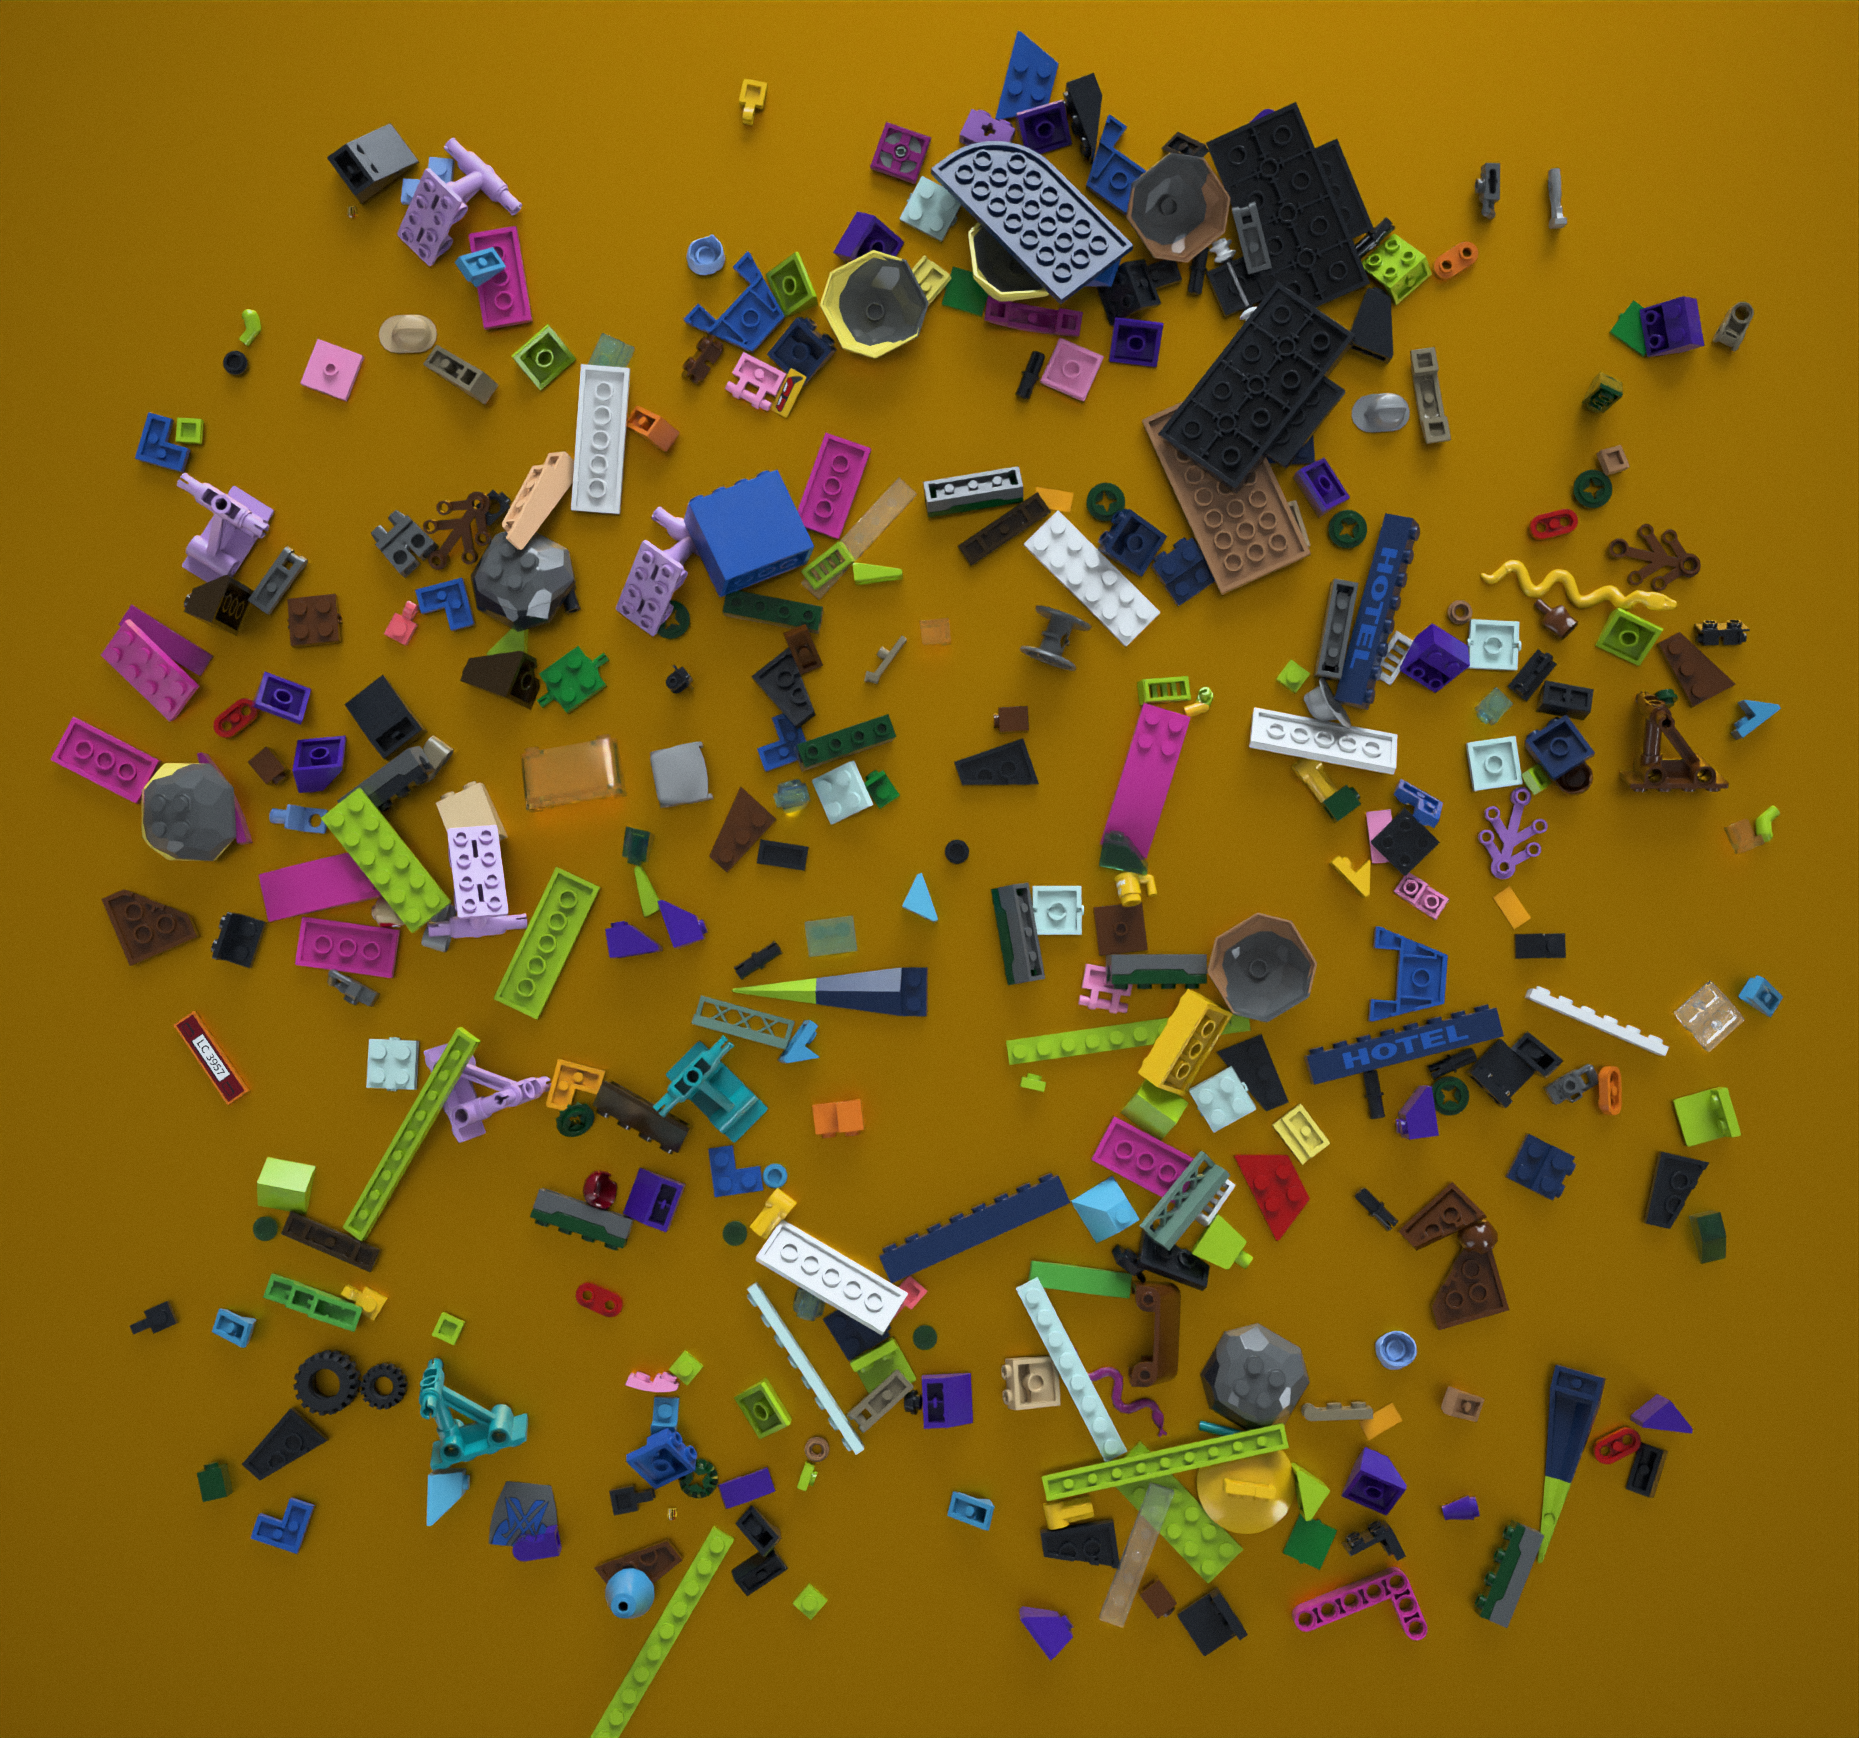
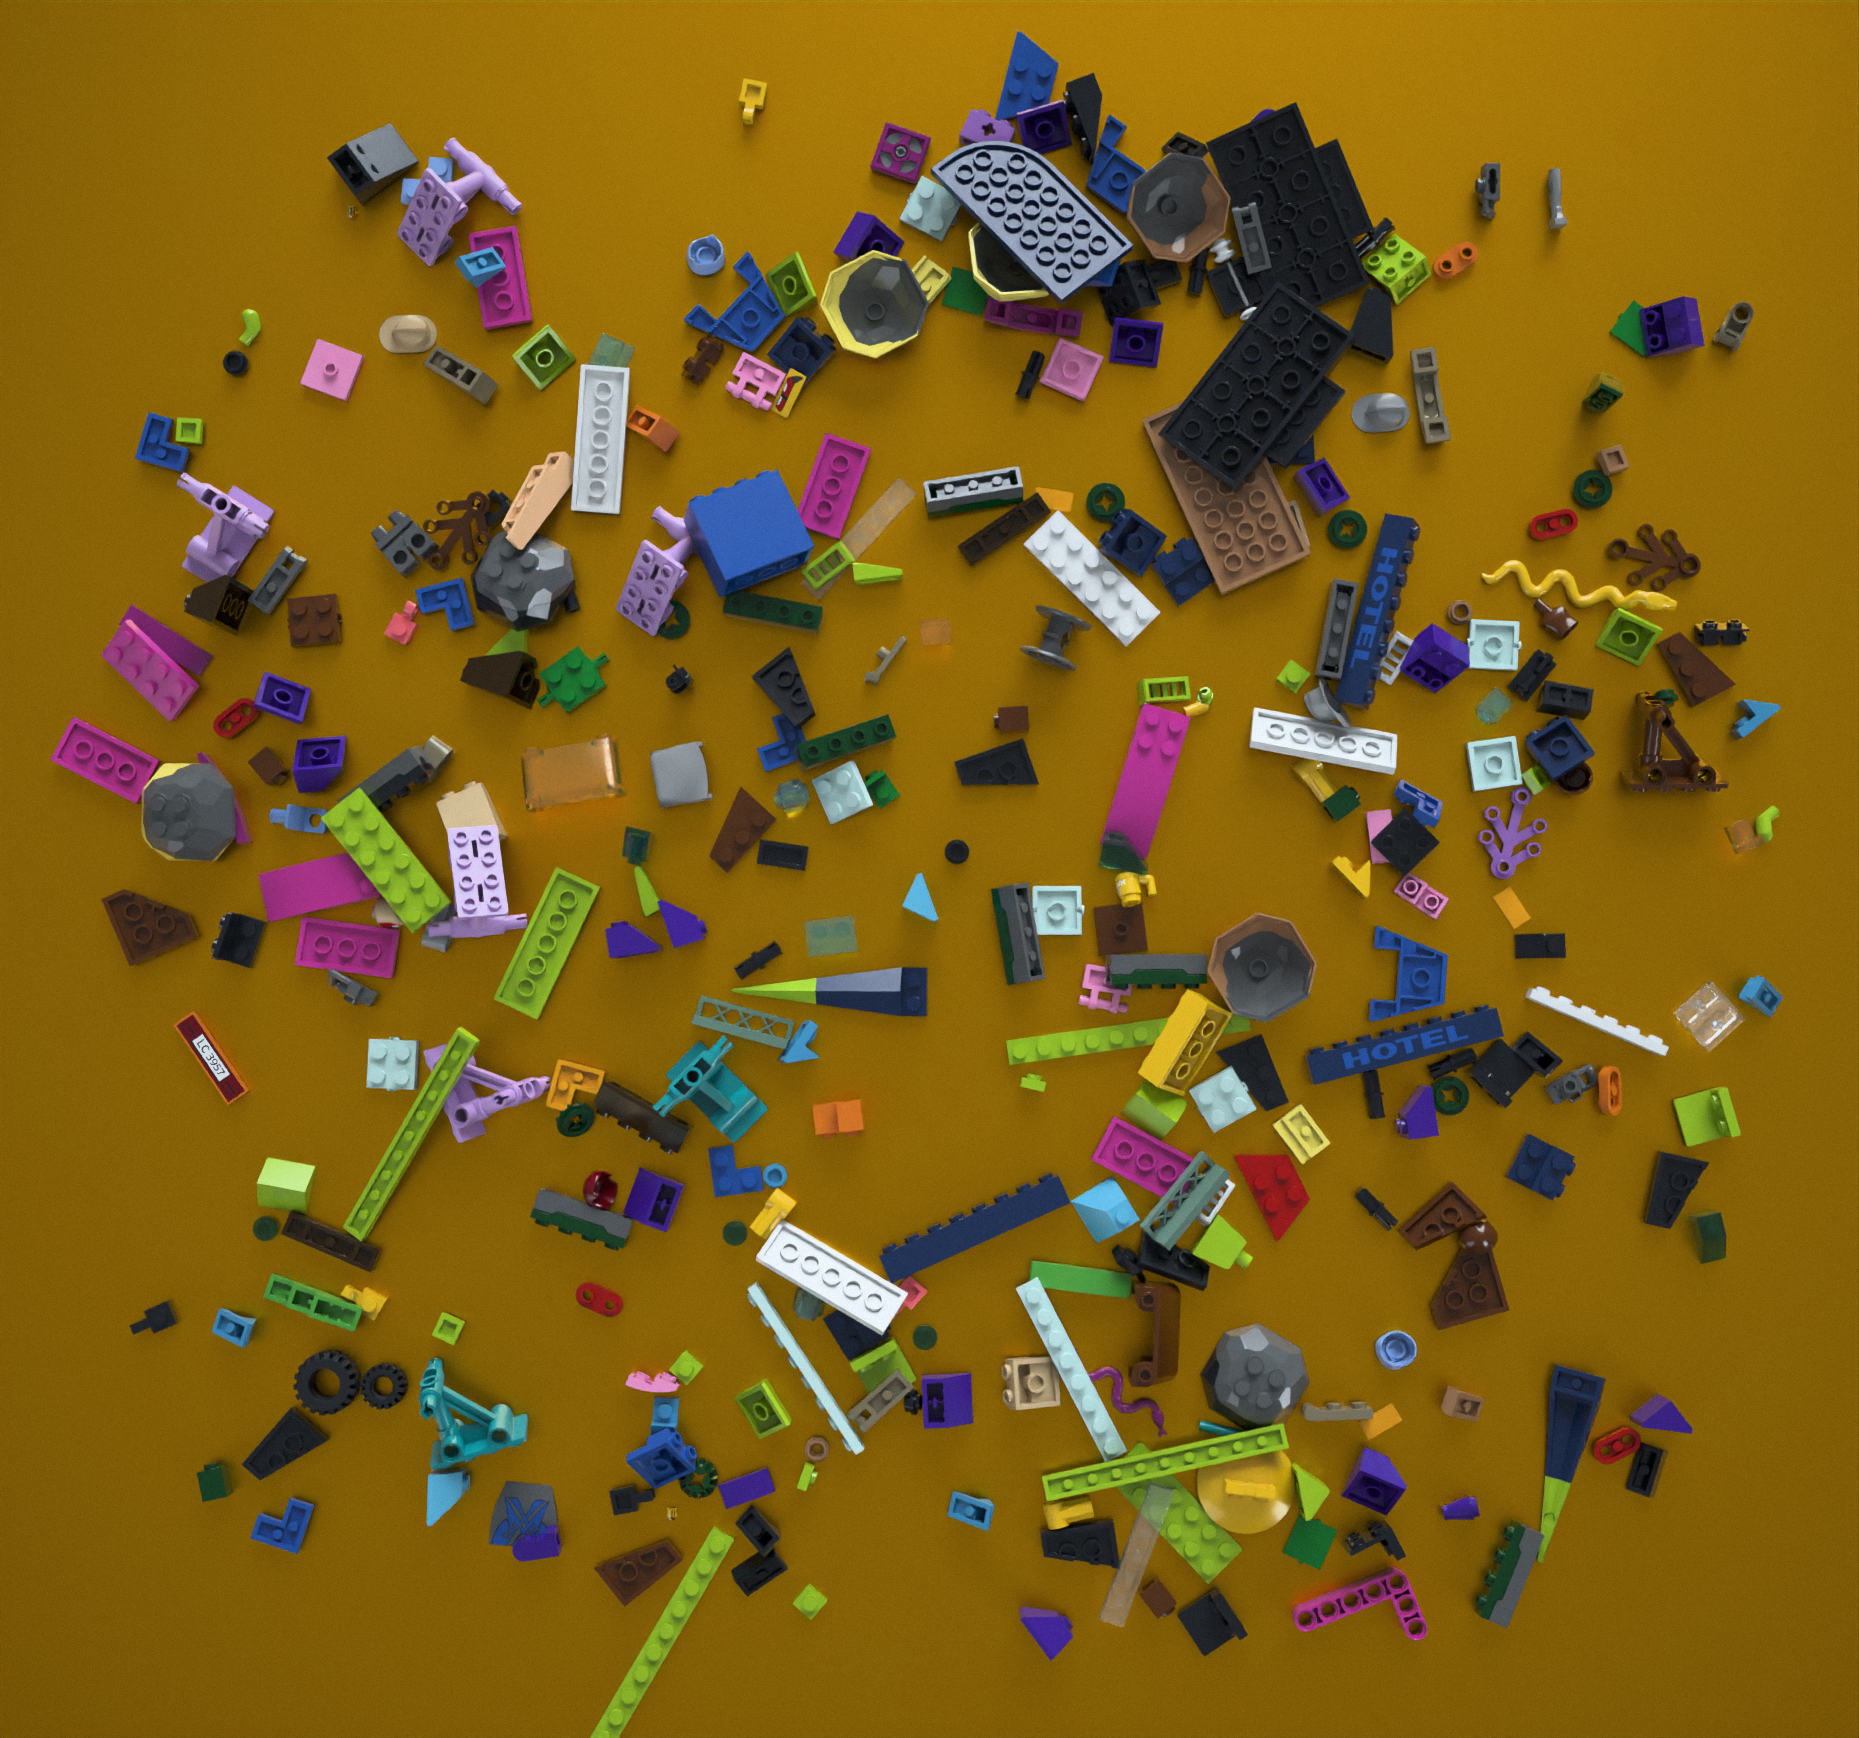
(385, 718): black slope -> none
(629, 1593): dark azure cone -> none
(803, 649): reddish brown plate -> none

